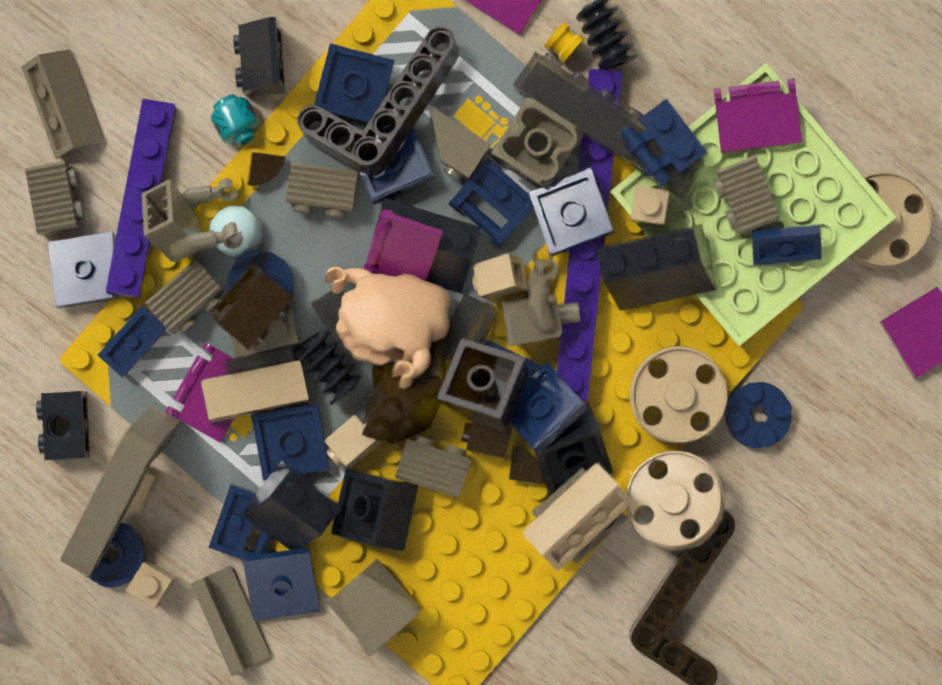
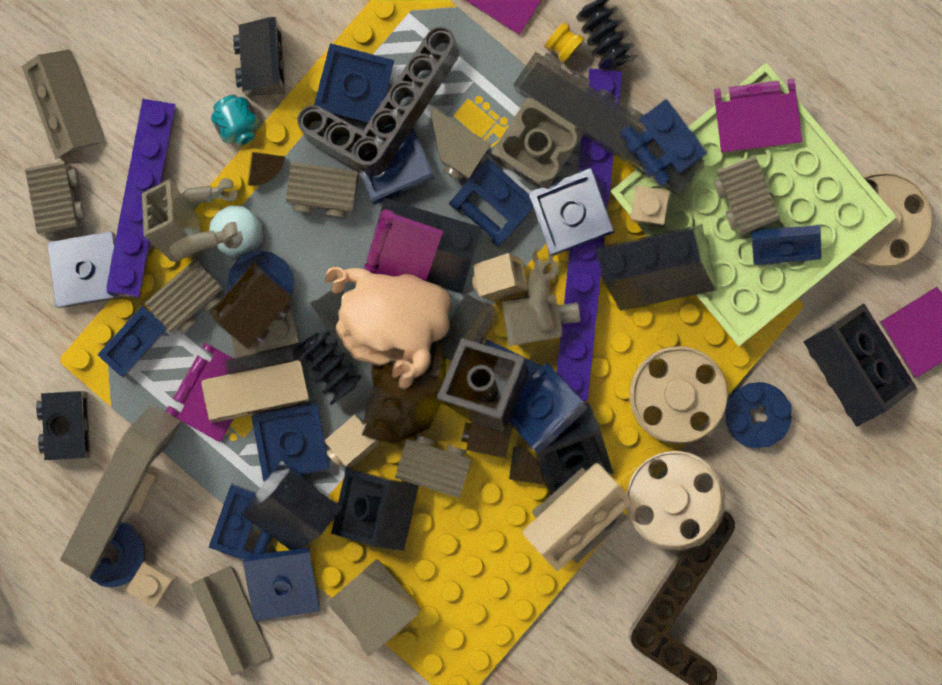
(860, 365): none -> black slope

